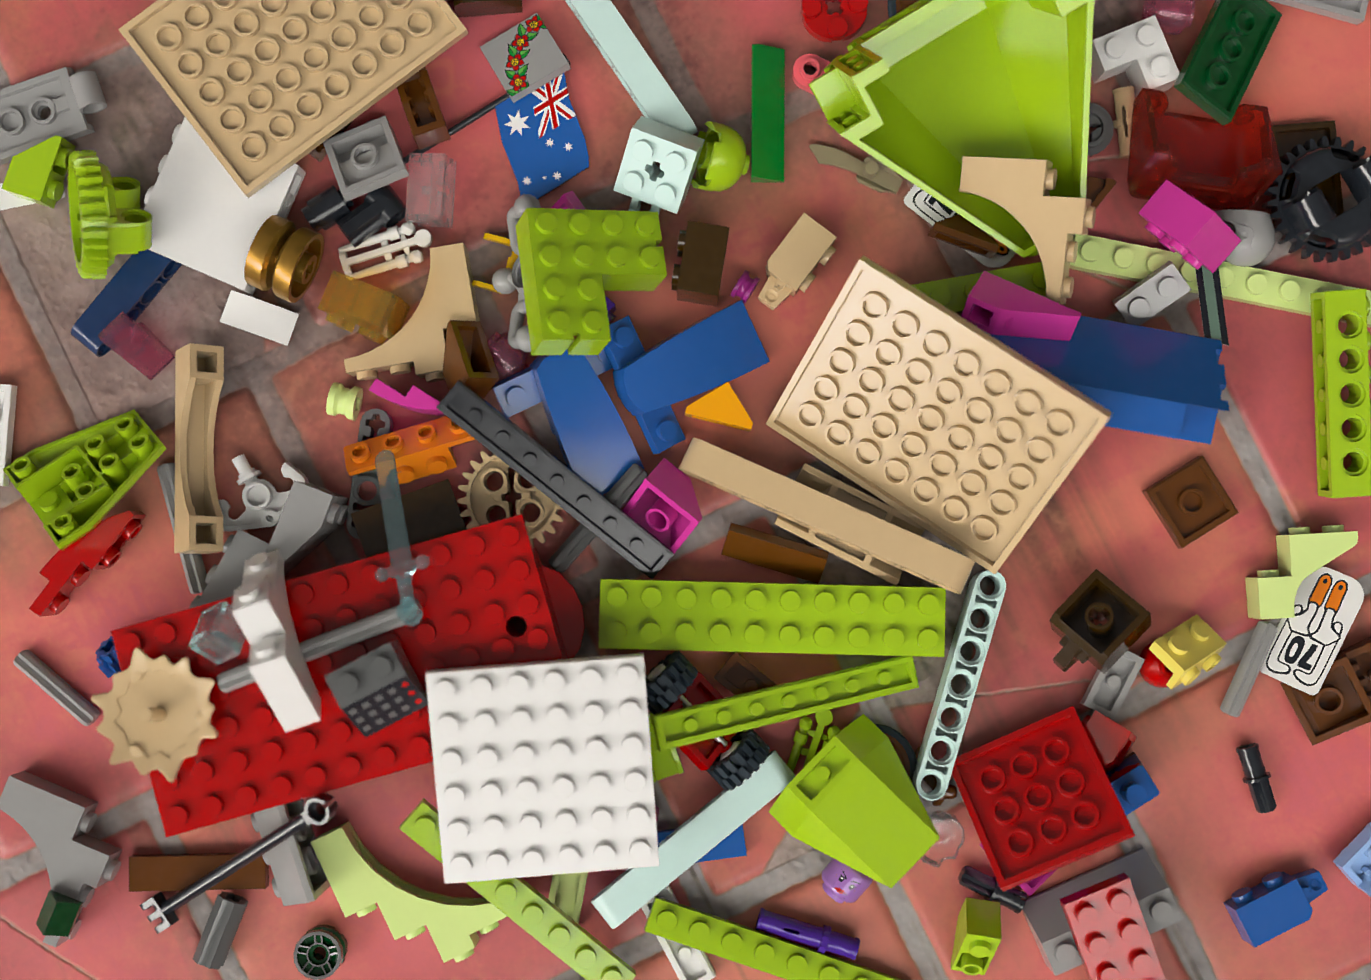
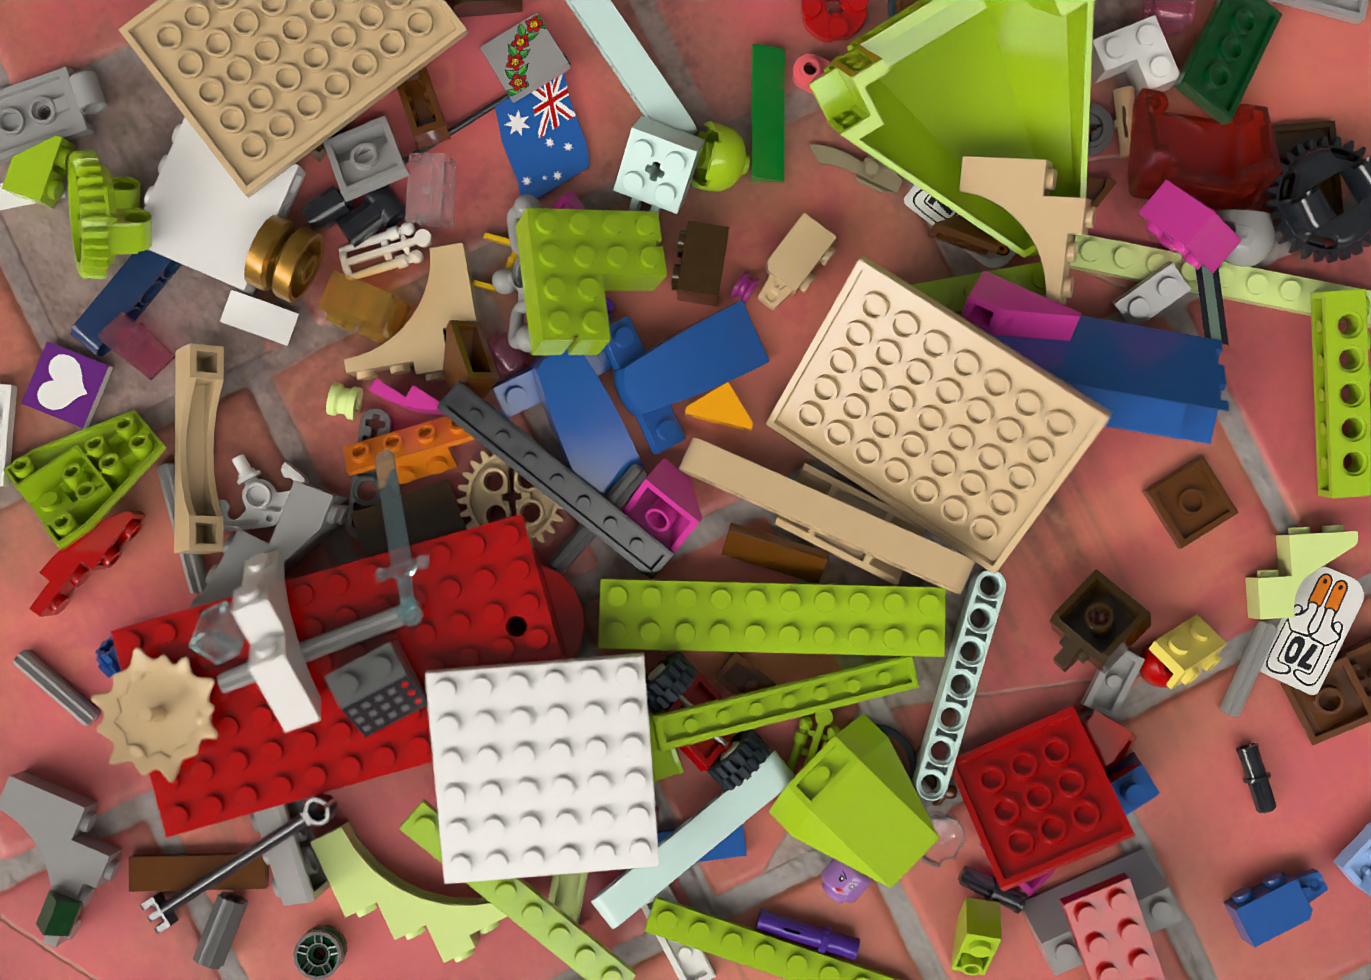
(67, 385): none -> tile

